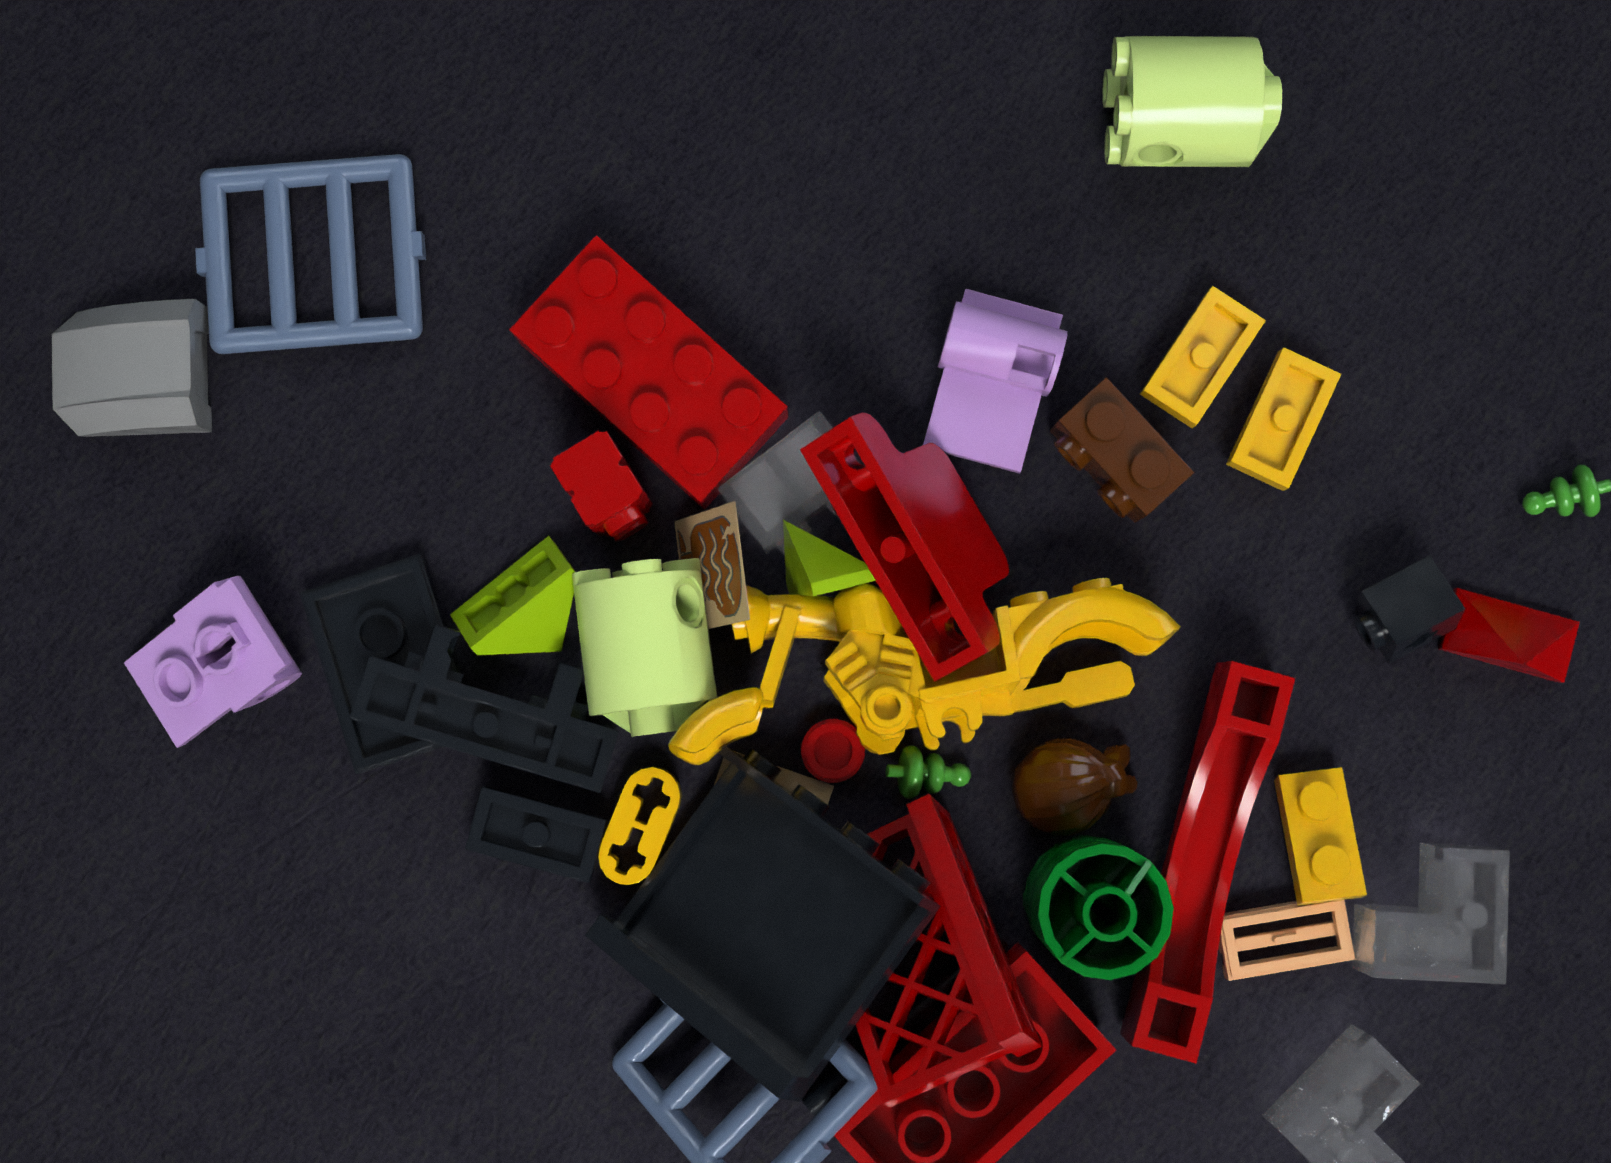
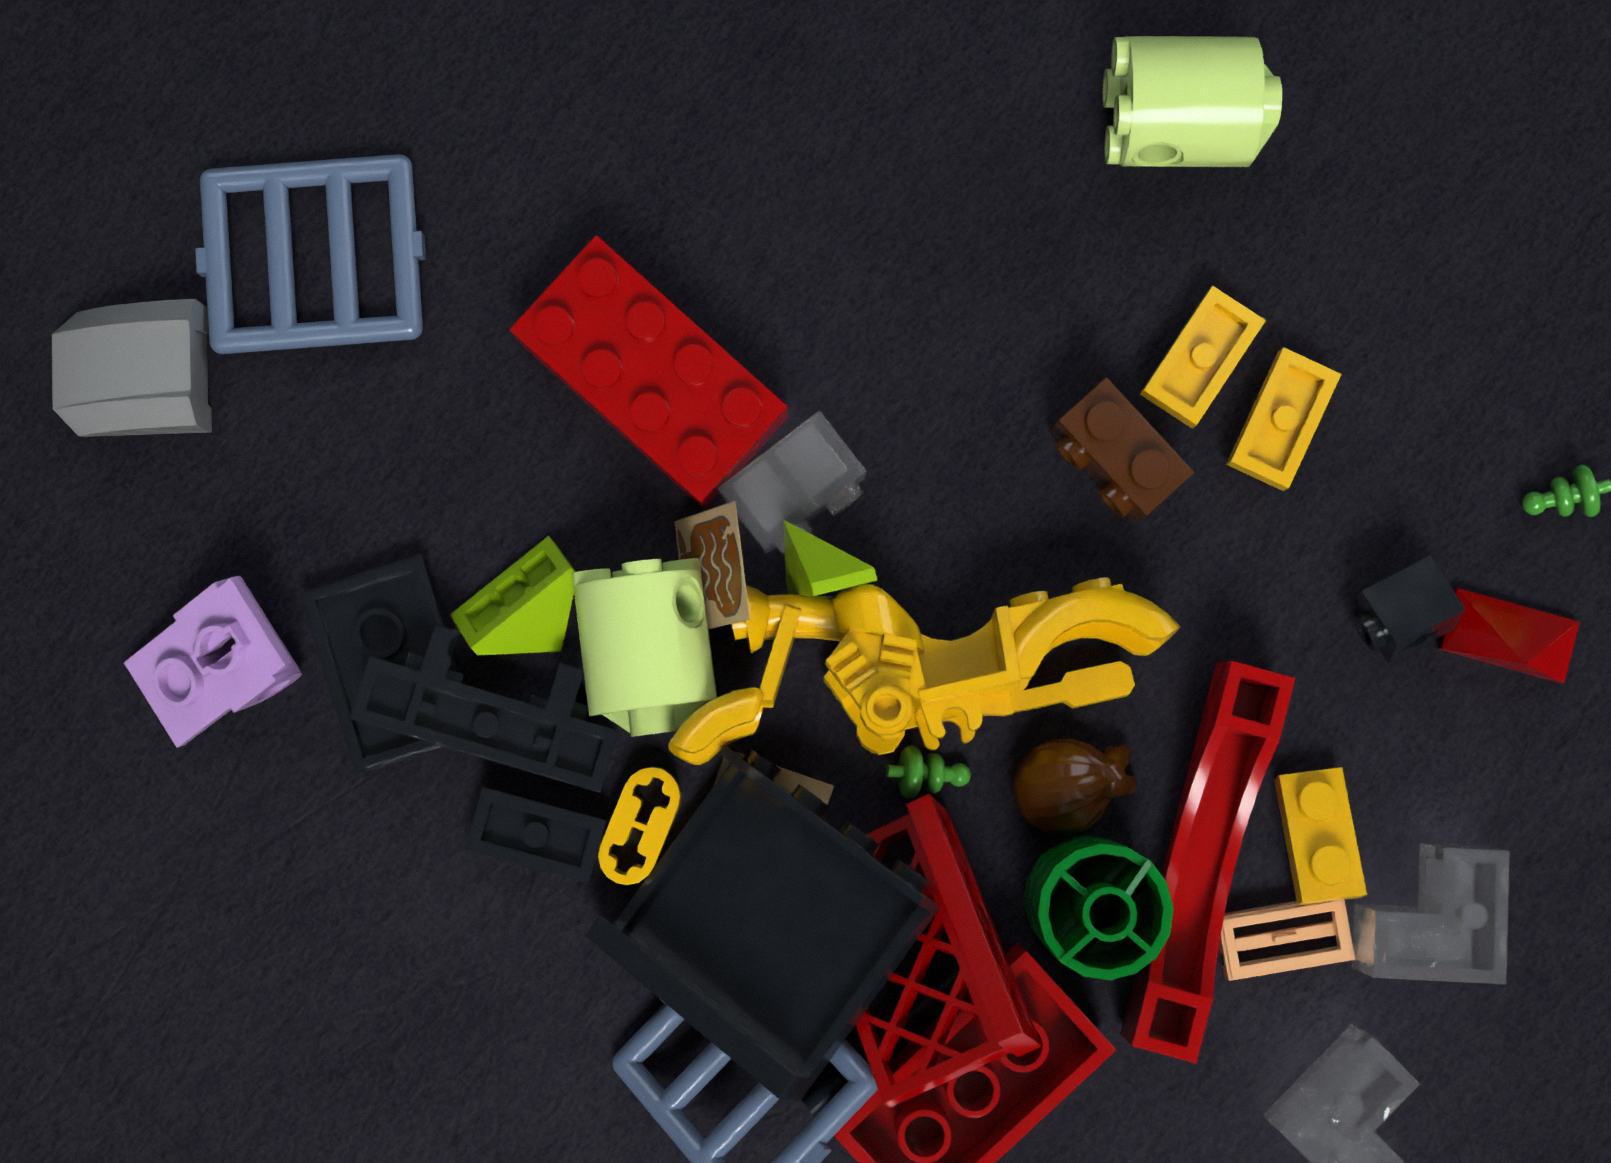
(603, 487): red brick -> none
(832, 751): red tile -> none
(915, 536): red brick -> none
(993, 377): lavender piece -> none

